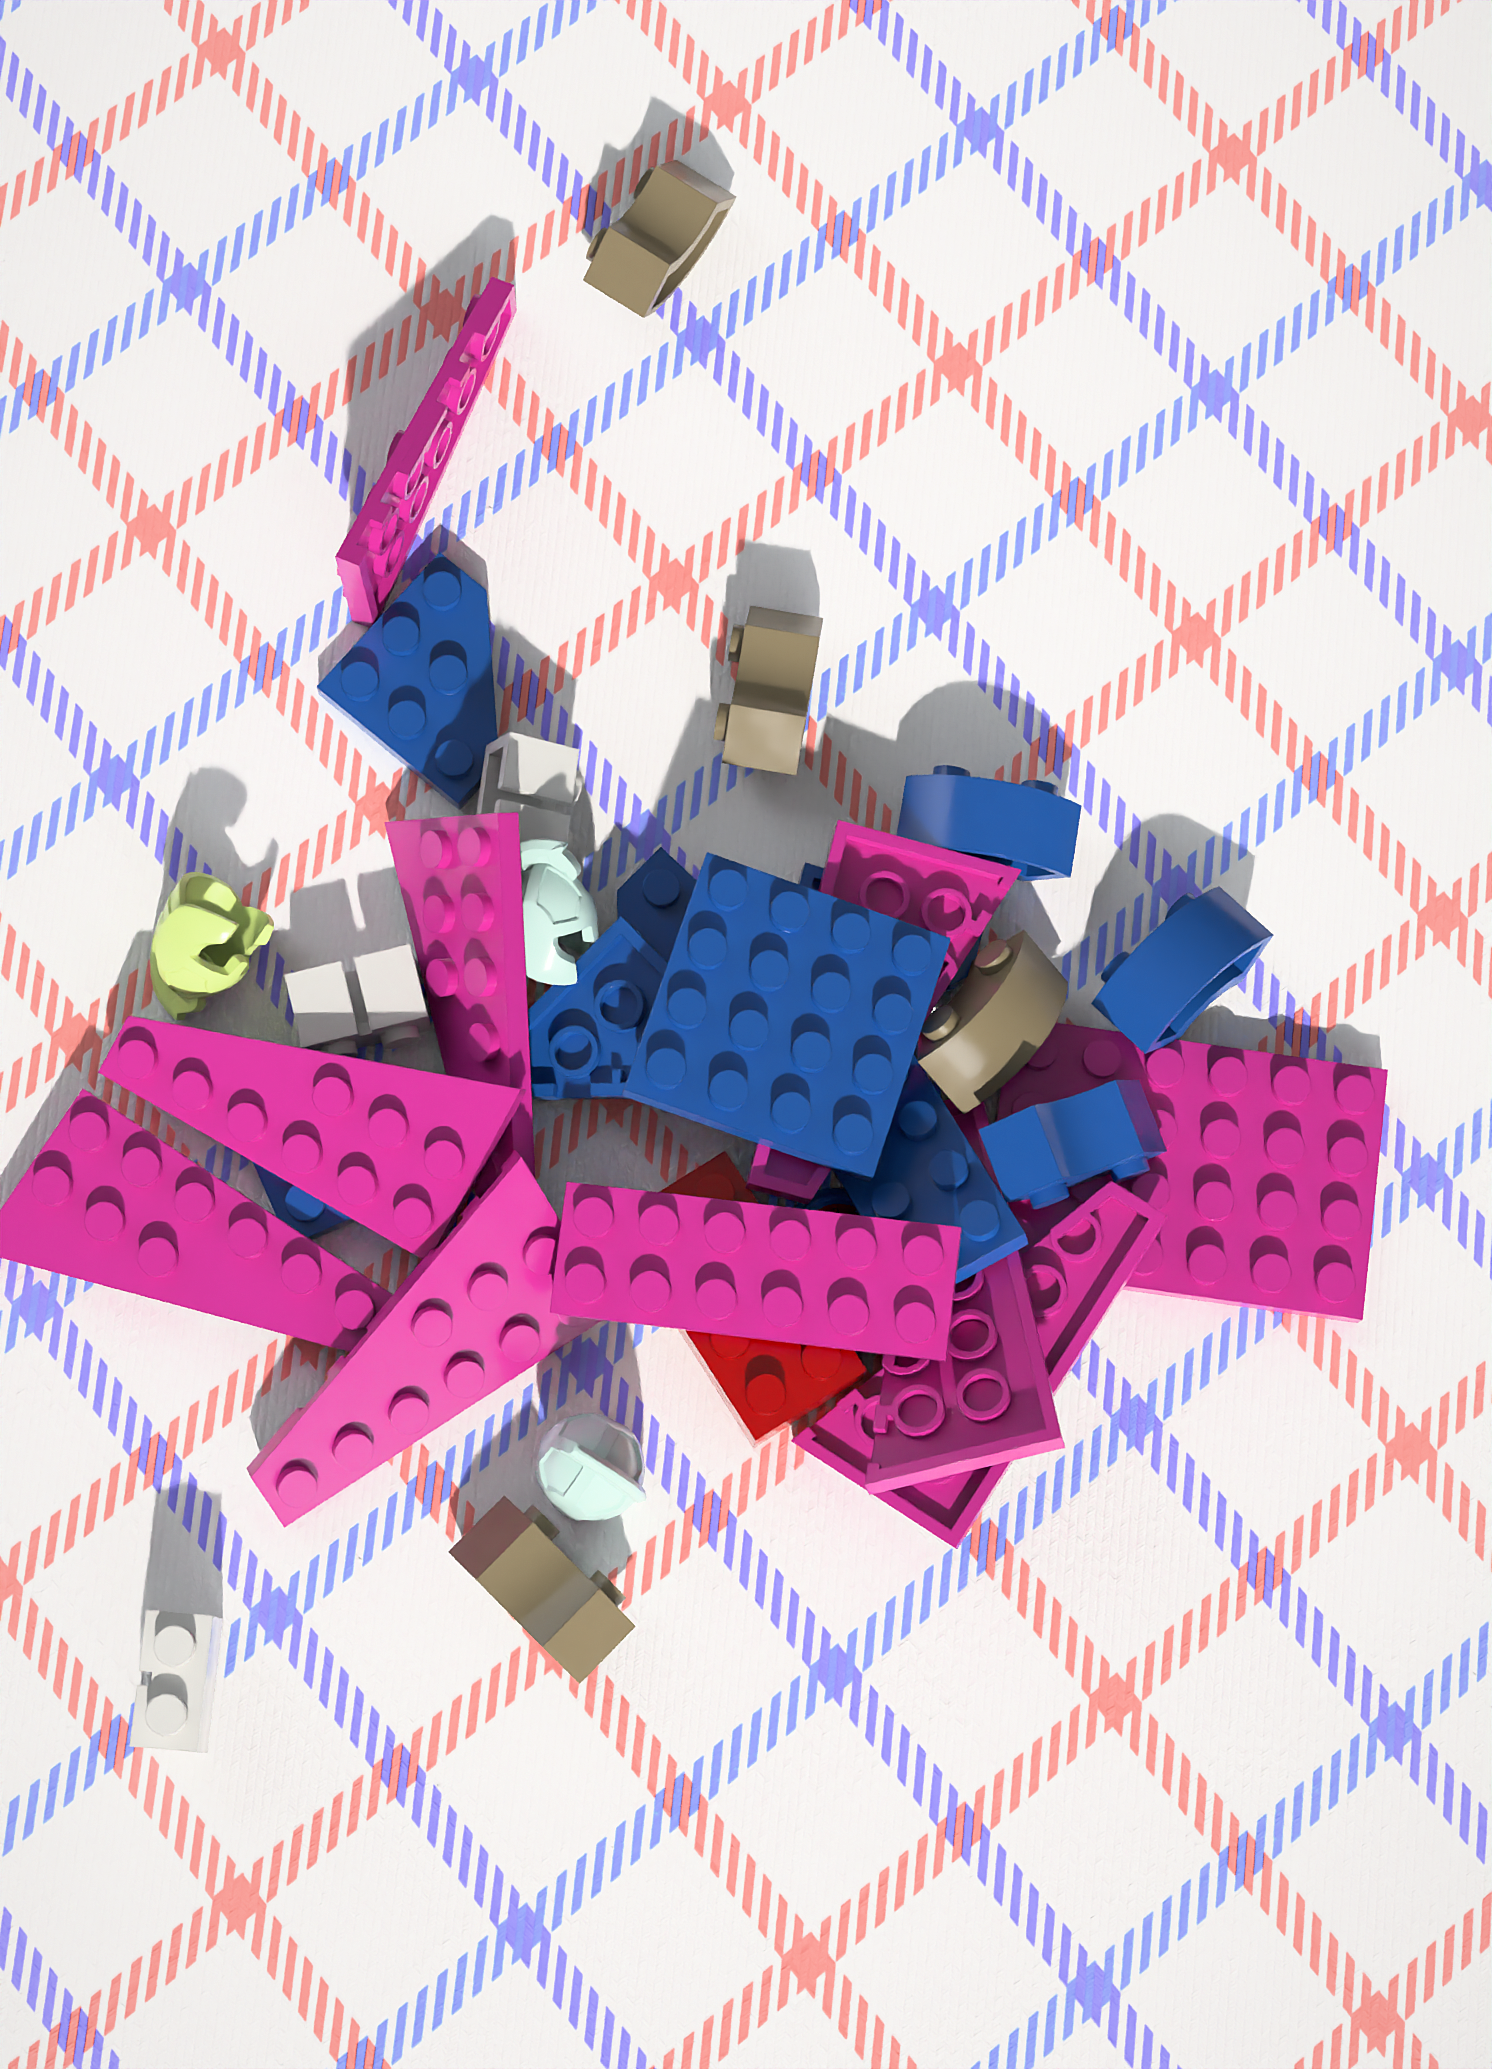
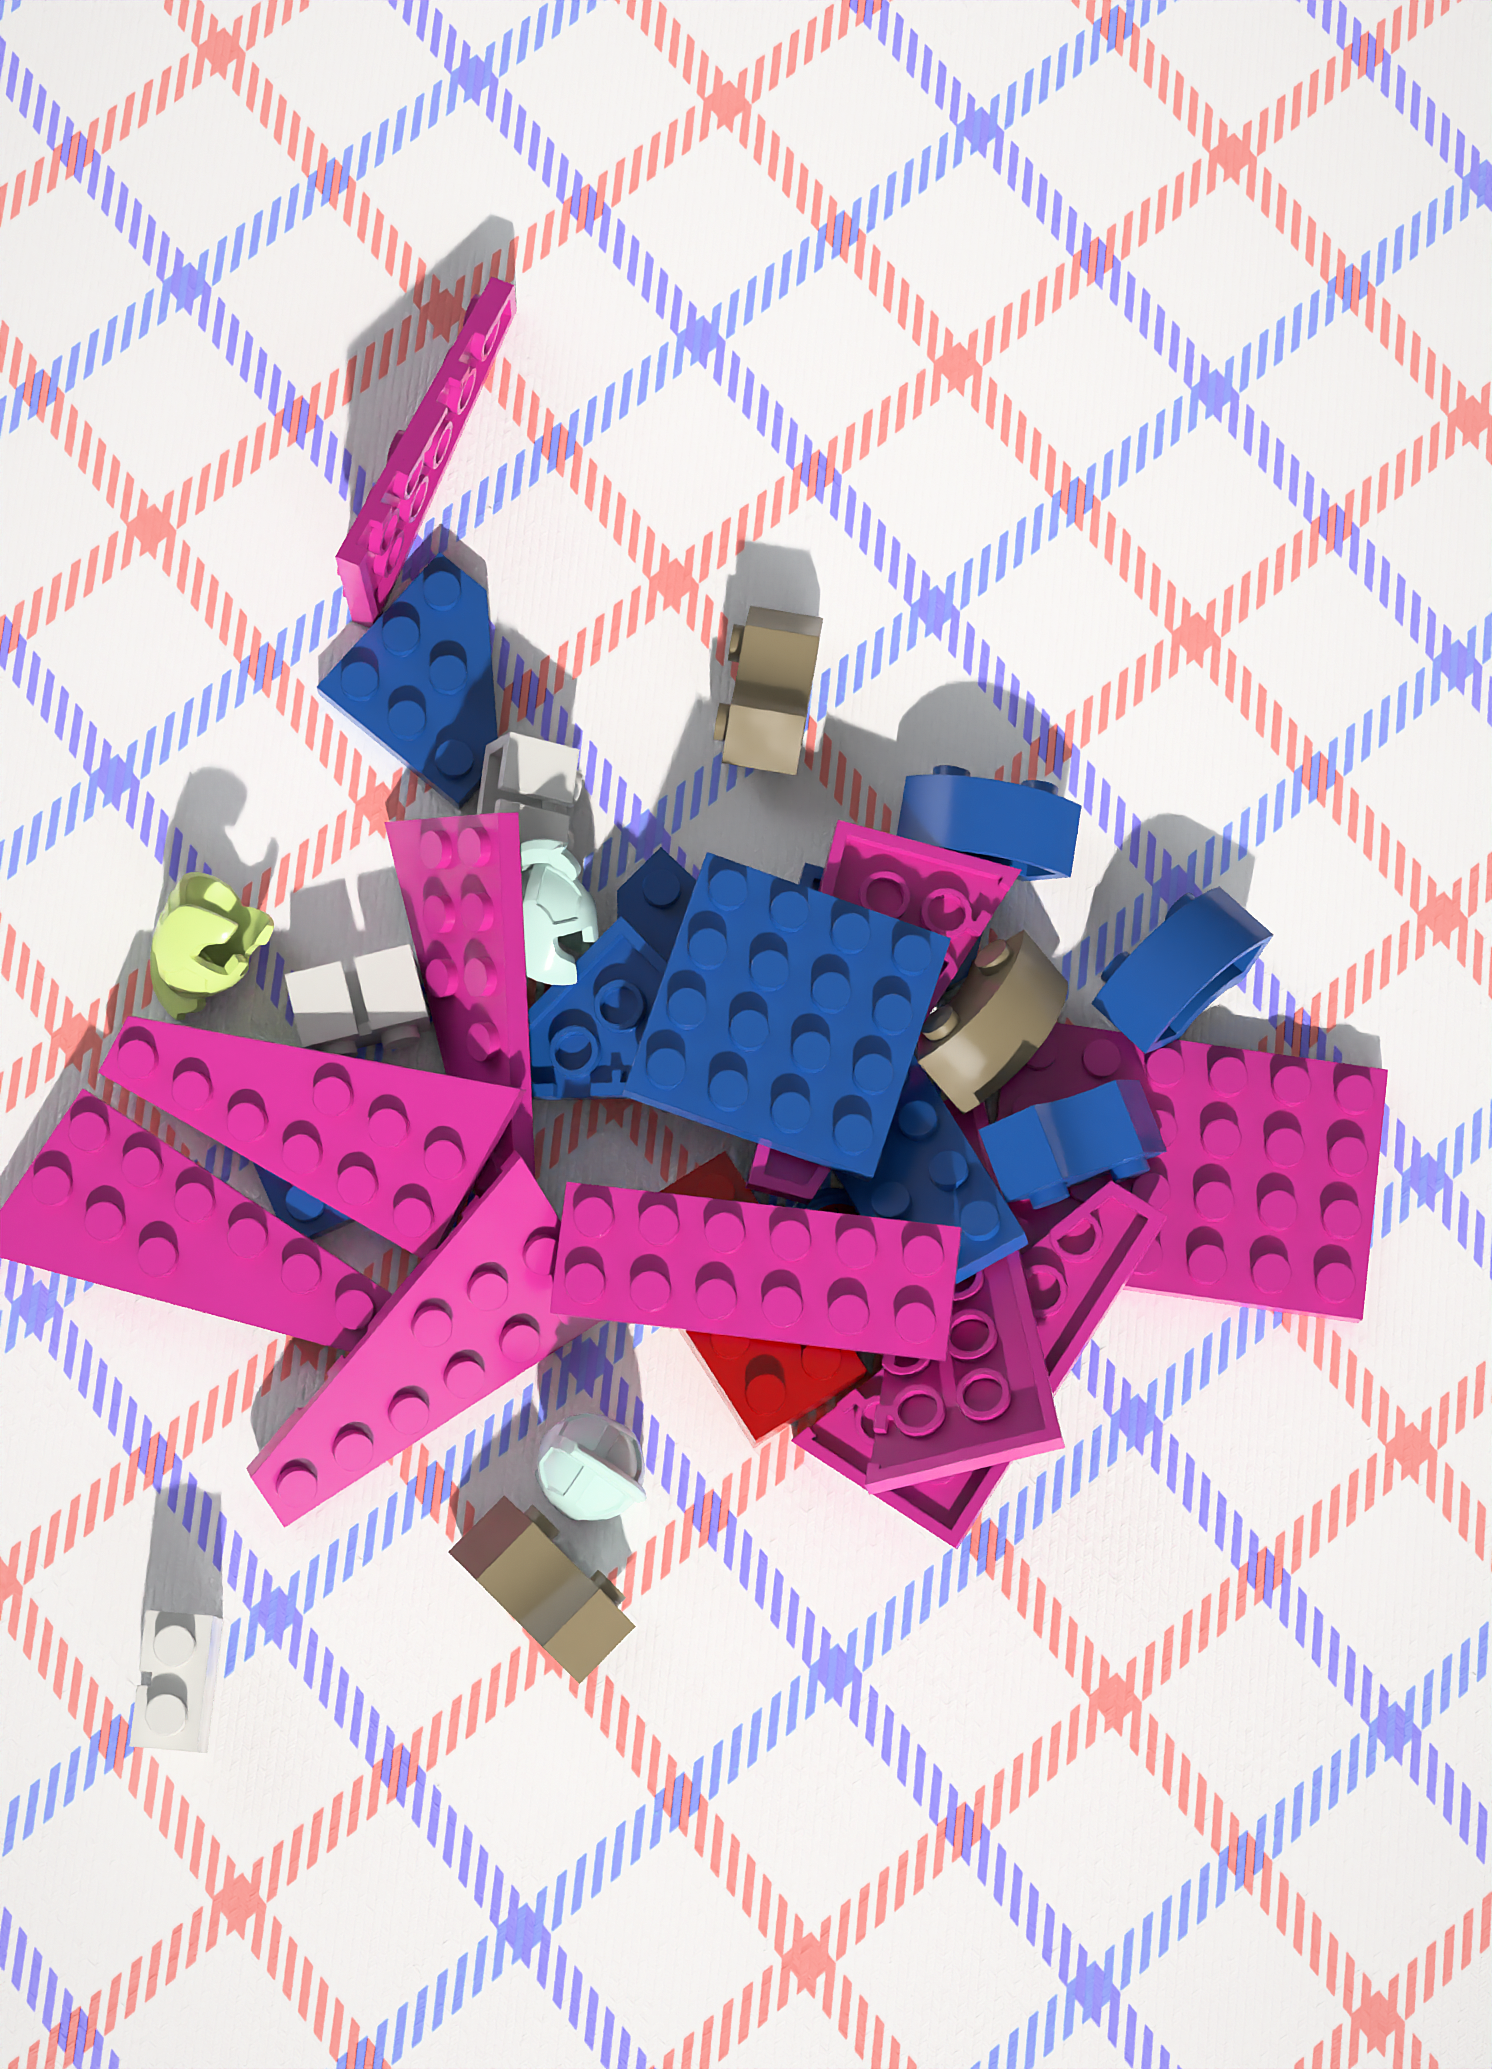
(658, 237): dark tan brick -> none

